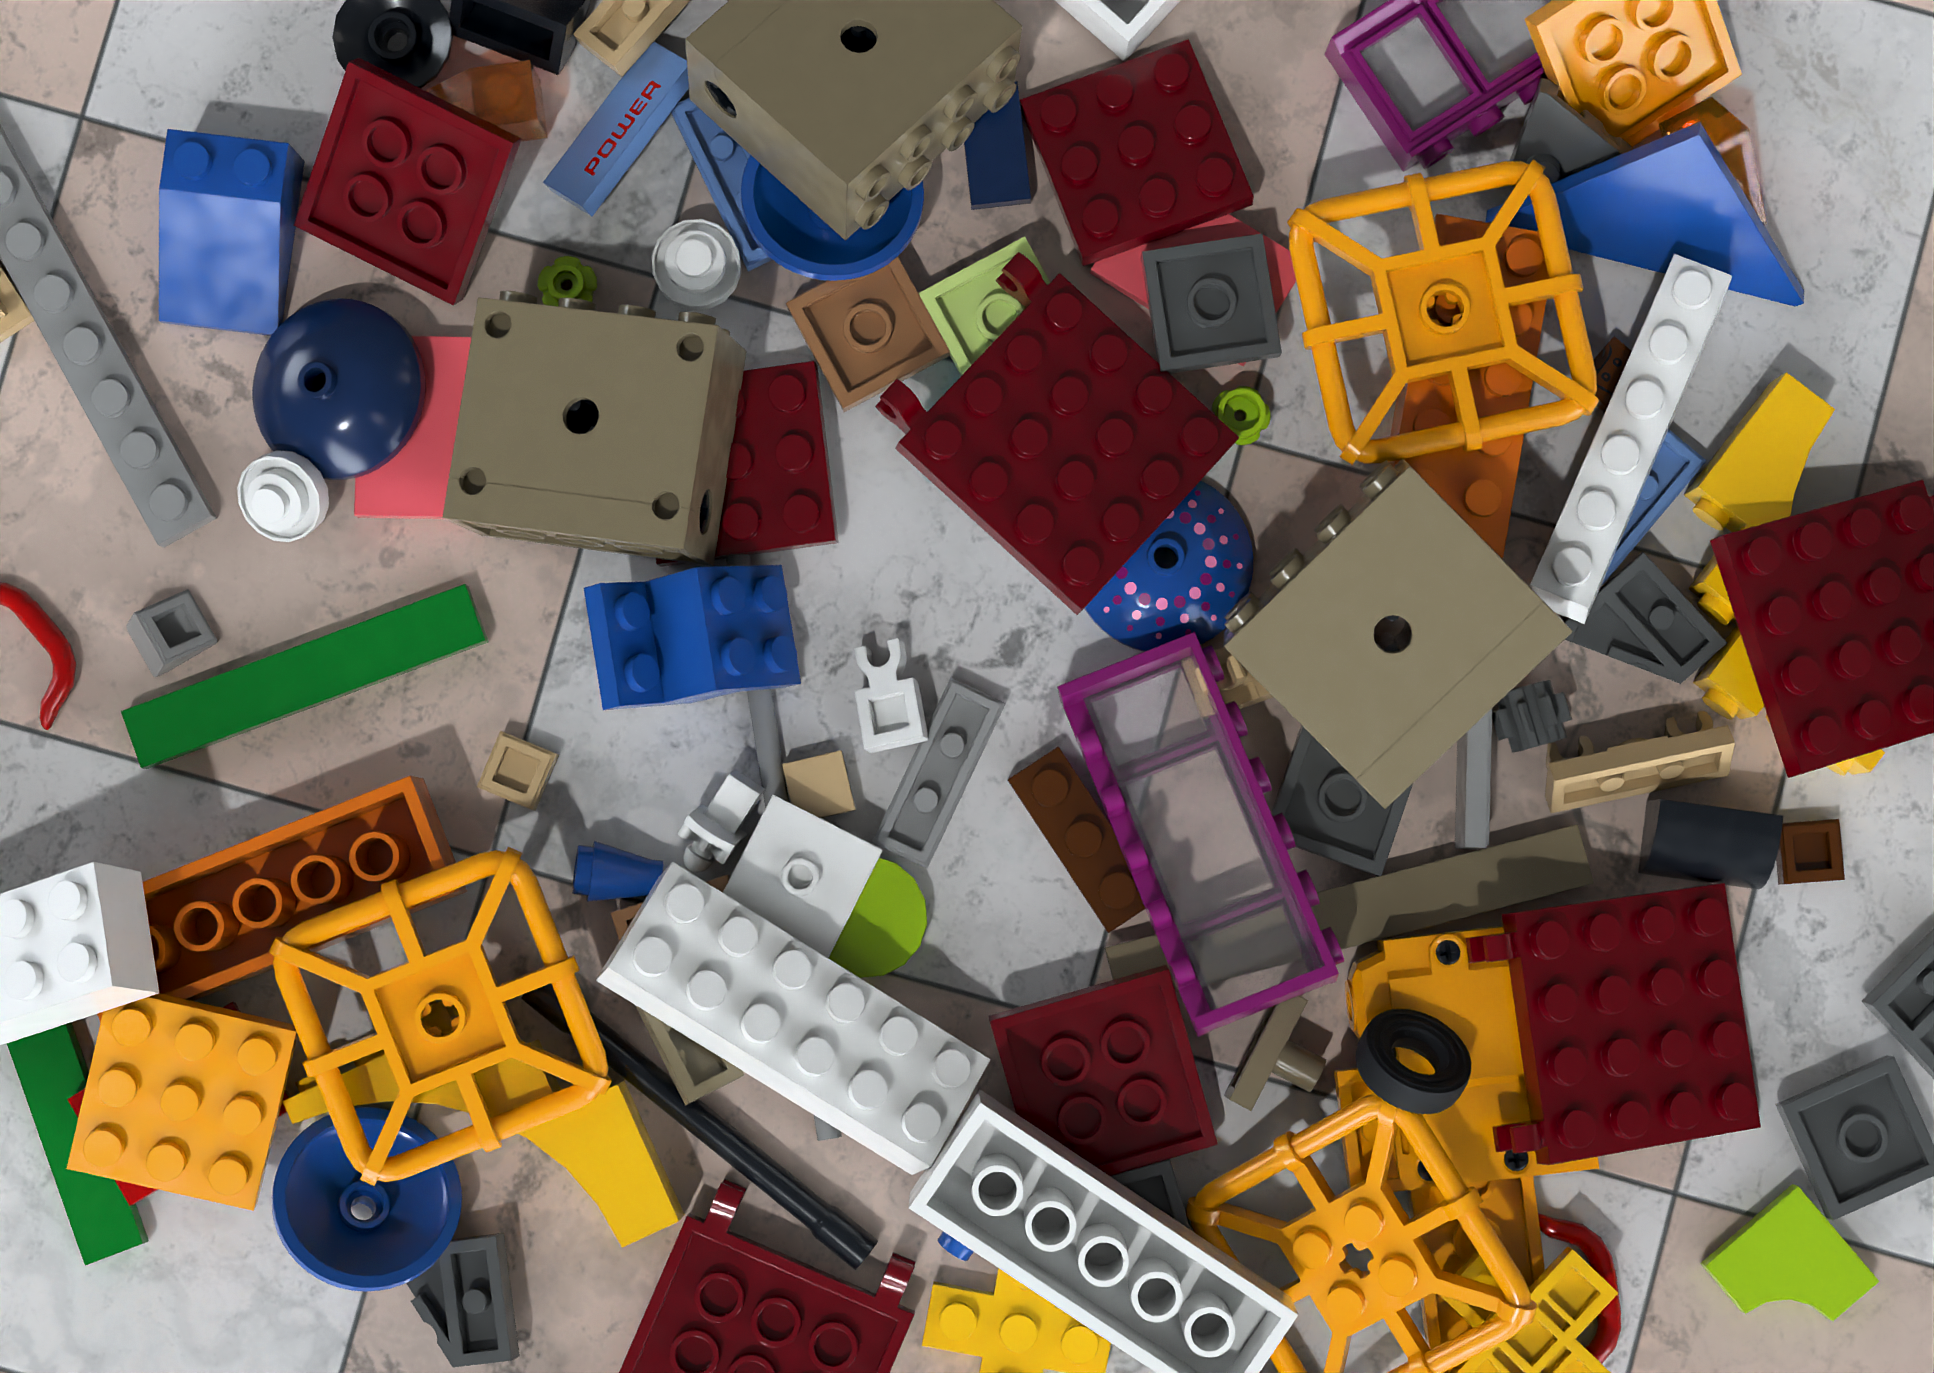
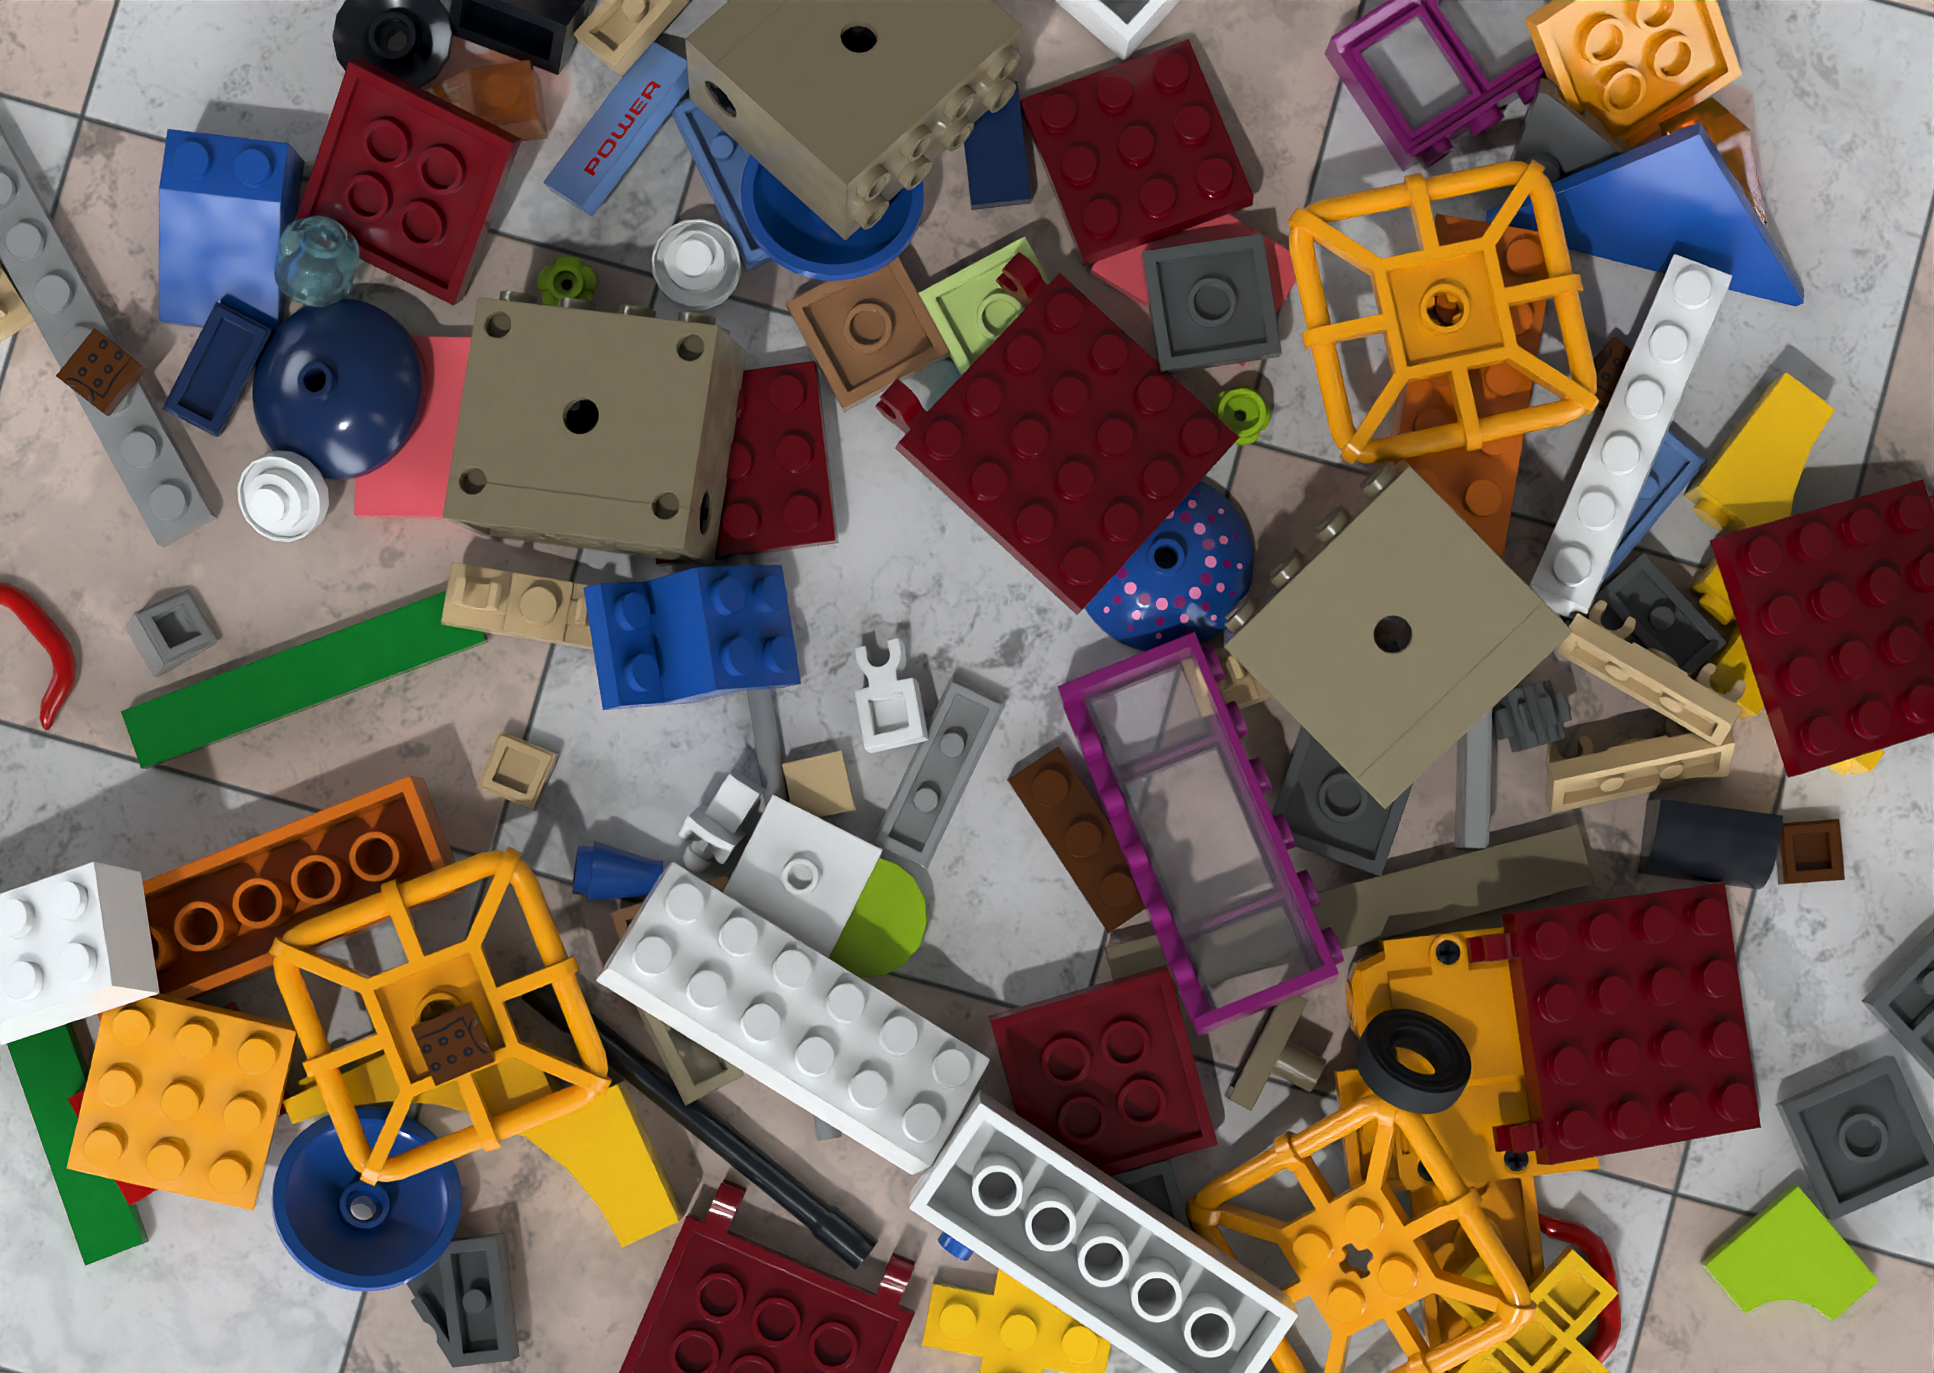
(101, 372): none -> reddish brown tile
(217, 369): none -> dark blue tile
(316, 261): none -> clear light blue head
(453, 1043): none -> reddish brown tile
(517, 605): none -> tan plate
(1652, 676): none -> tan plate

